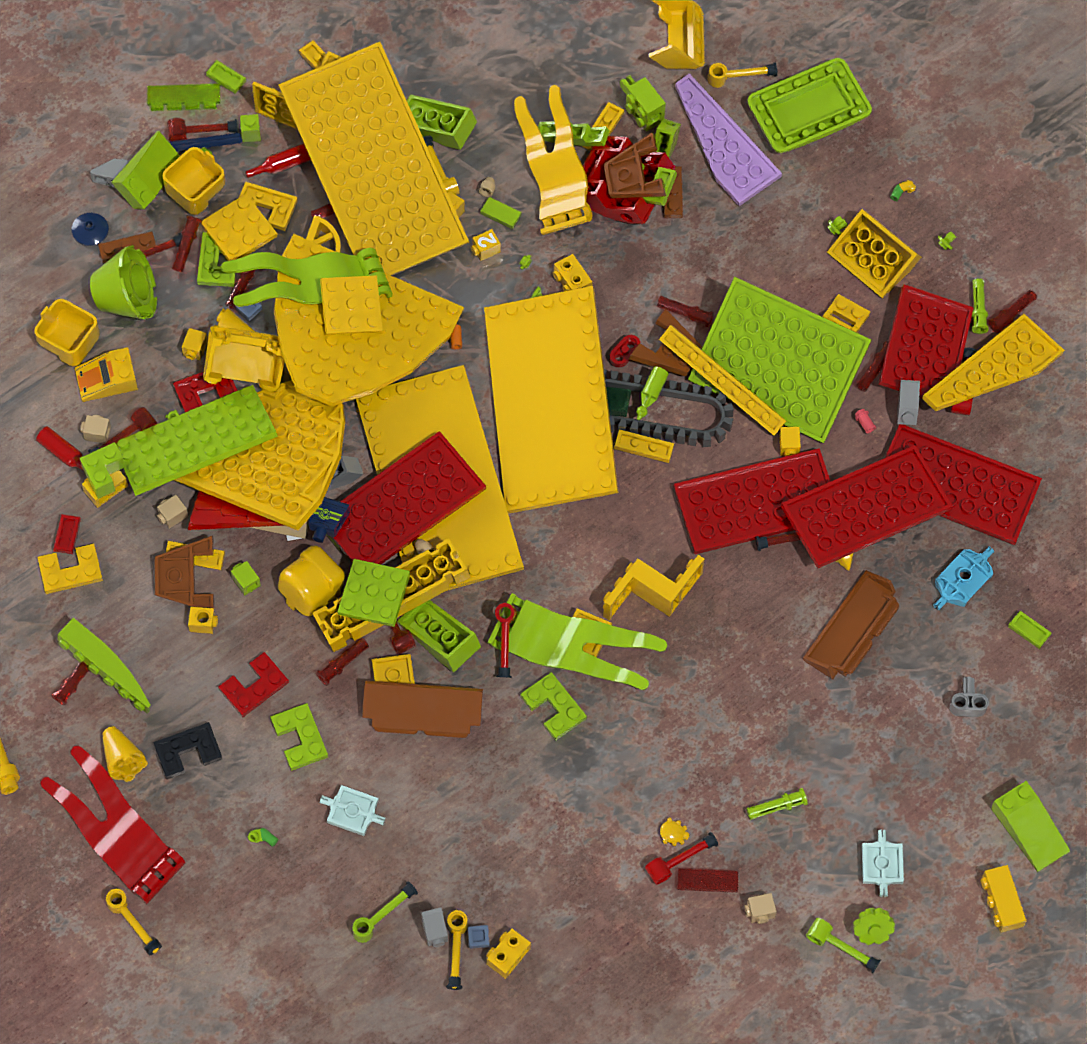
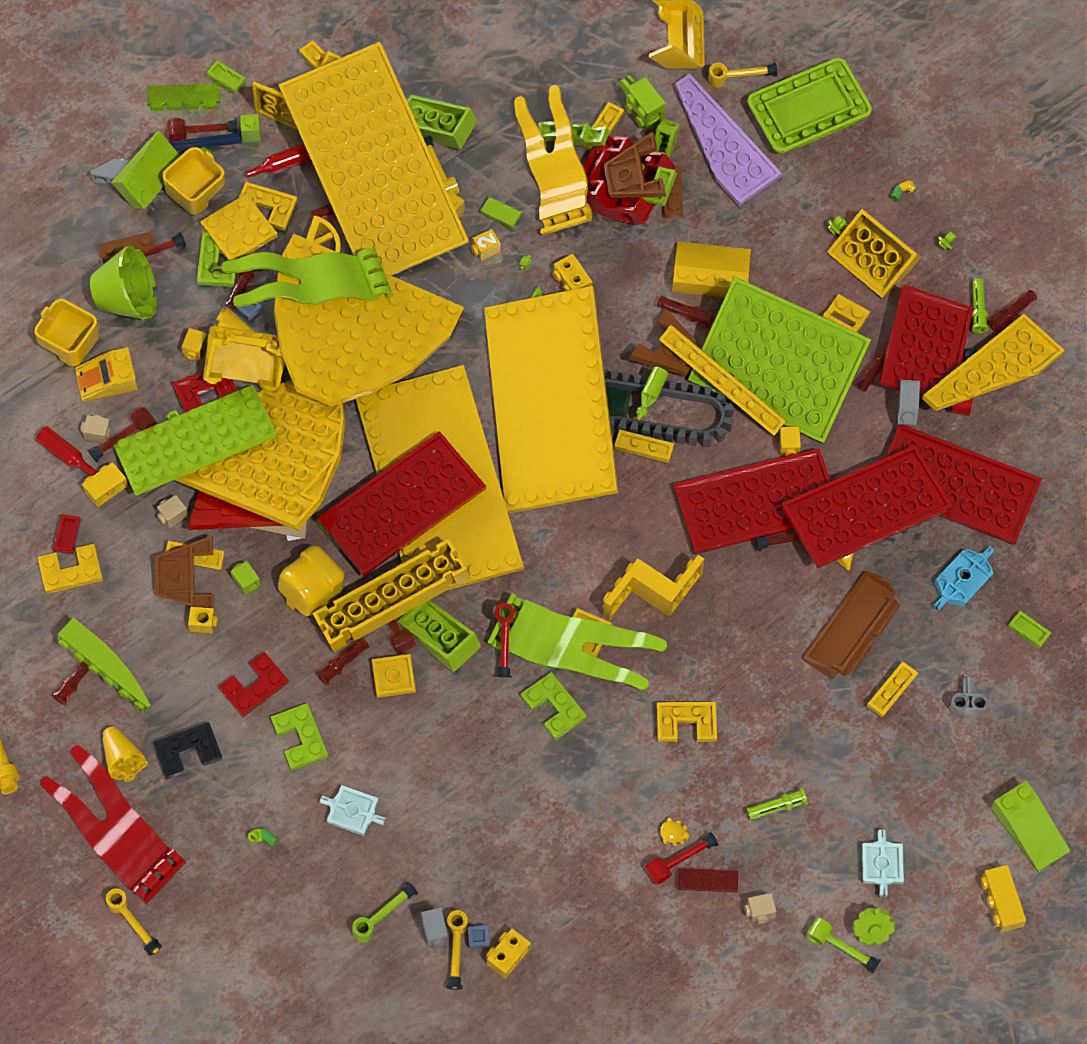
(92, 235): dark blue dish -> none
(99, 466): lime brick -> none
(188, 236): clear red pin -> none
(328, 519): dark blue torso -> none
(346, 472): light grey slope -> none
(351, 305): yellow plate -> none
(374, 592): lime plate -> none
(422, 545): tan hose -> none
(422, 708): dark orange slope -> none
(456, 338): orange piece -> none
(487, 187): tan hose -> none
(623, 351): red plate -> none
(686, 712): none -> yellow plate
(708, 268): none -> yellow slope
(865, 421): coral pin -> none
(892, 689): none -> yellow plate

